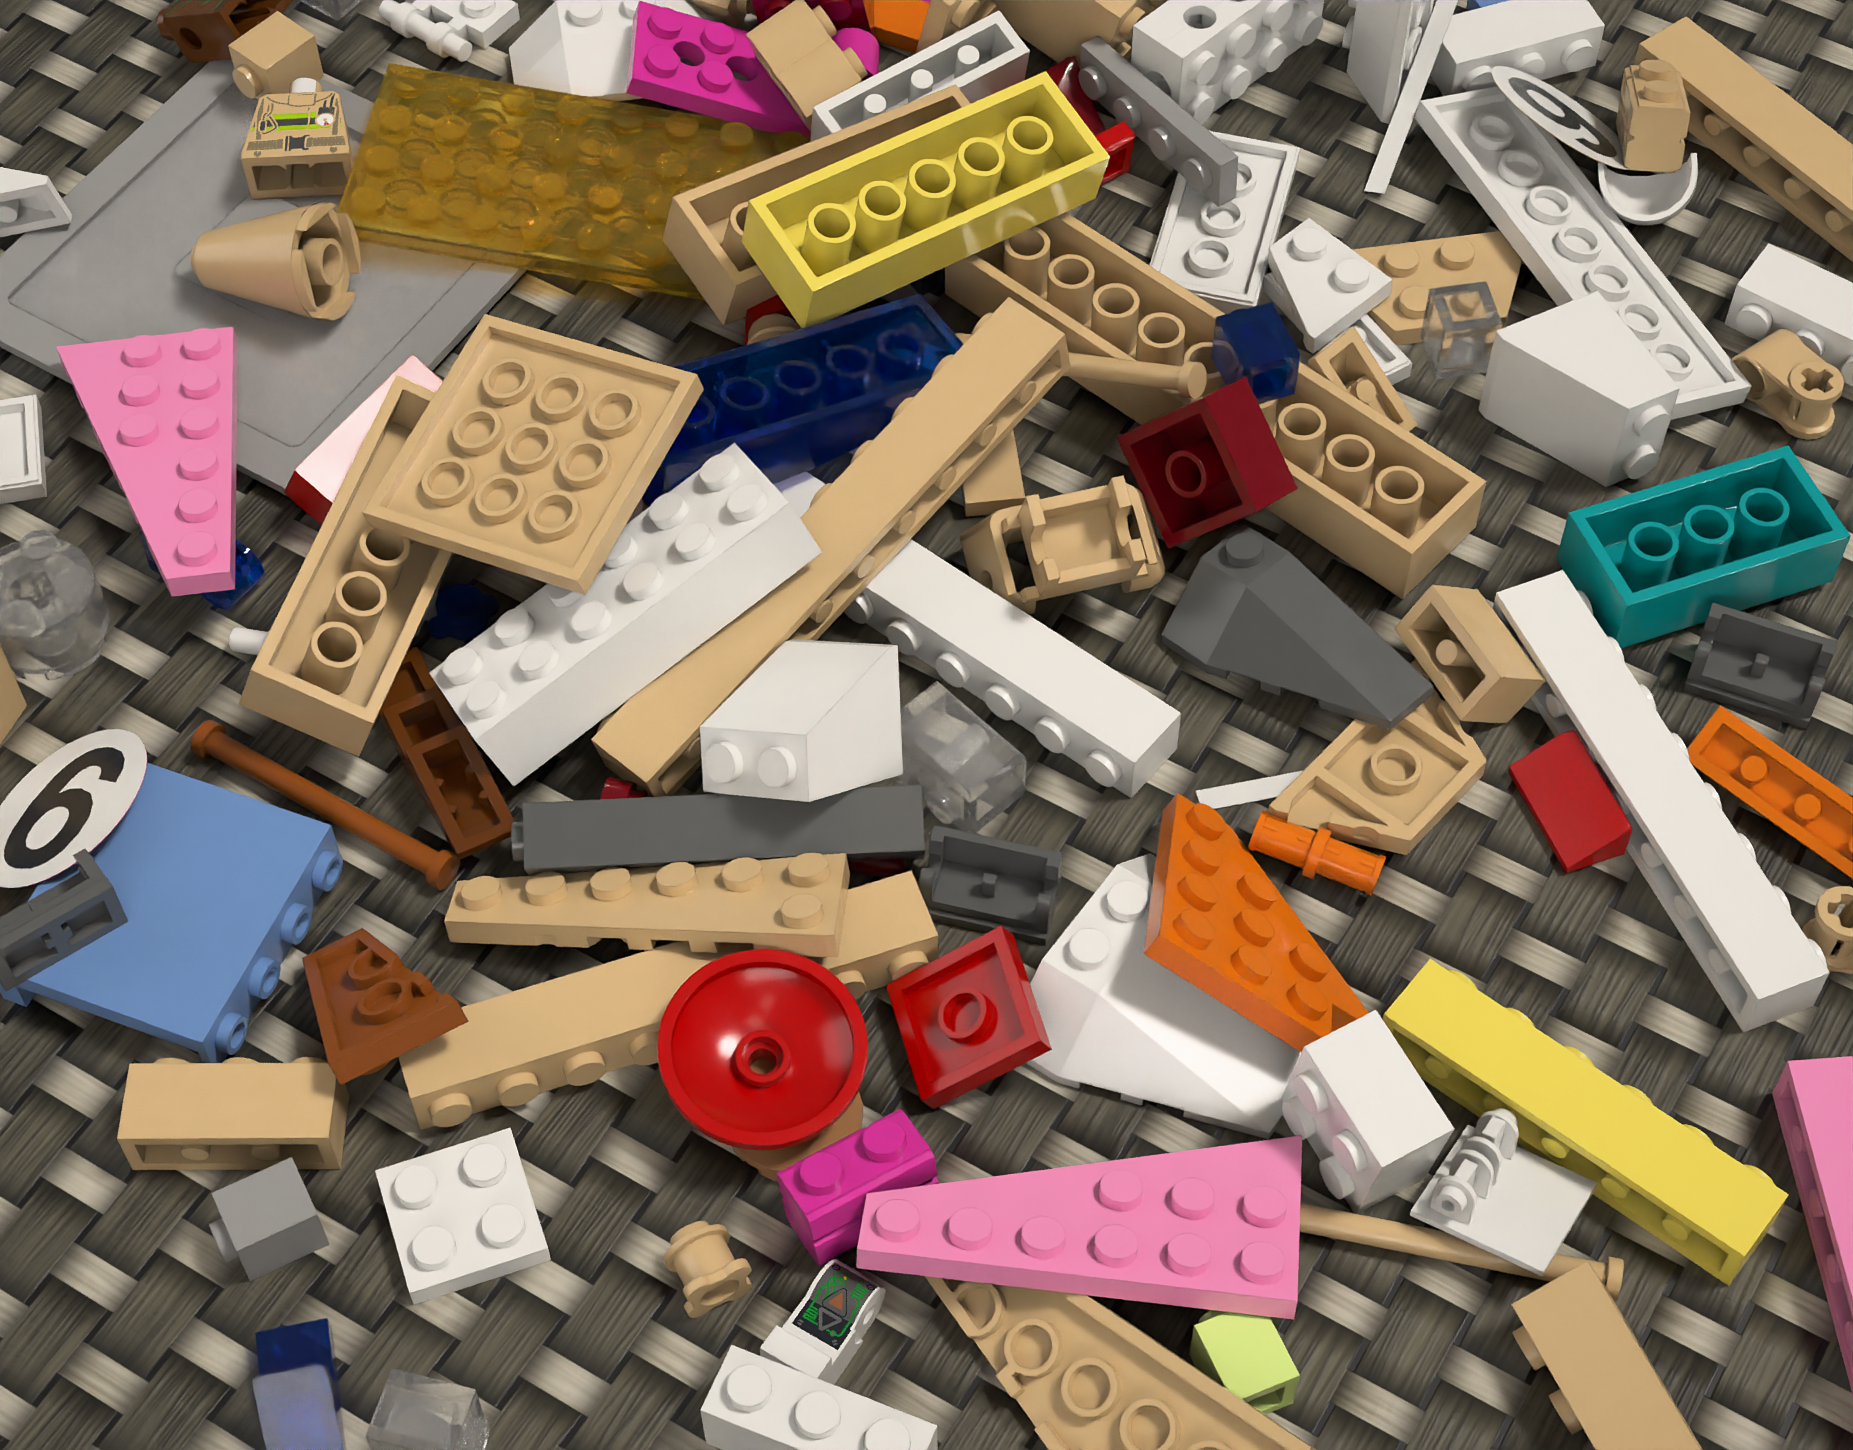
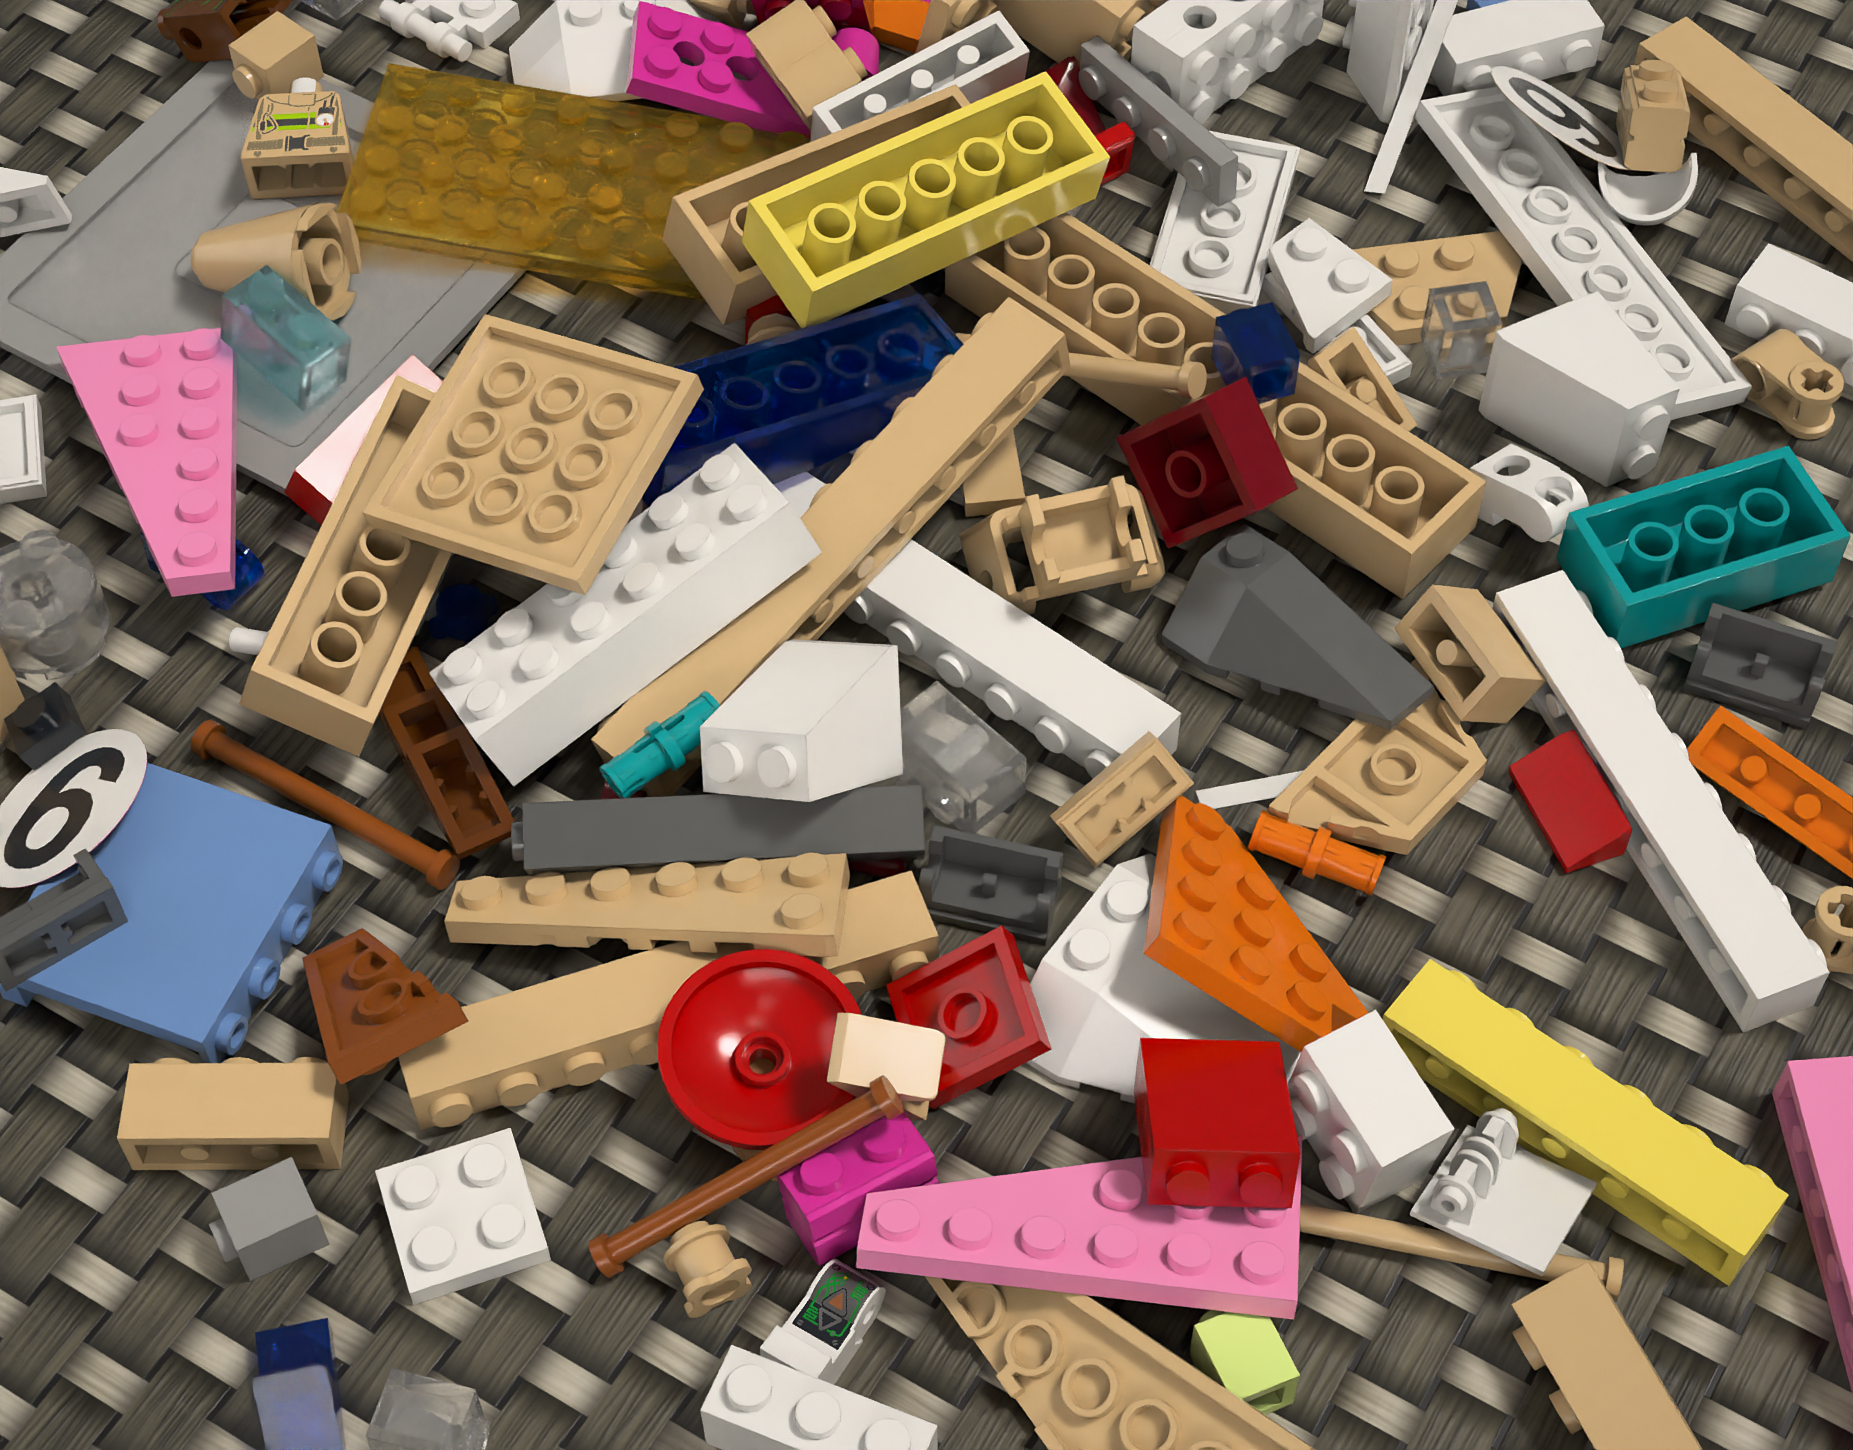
(44, 725): none -> black plate
(285, 337): none -> clear light blue brick
(660, 748): none -> teal pin
(878, 1102): none -> dark orange bar
(899, 1051): none -> slope
(1122, 799): none -> tan plate
(1215, 1123): none -> red brick
(1532, 495): none -> white leg

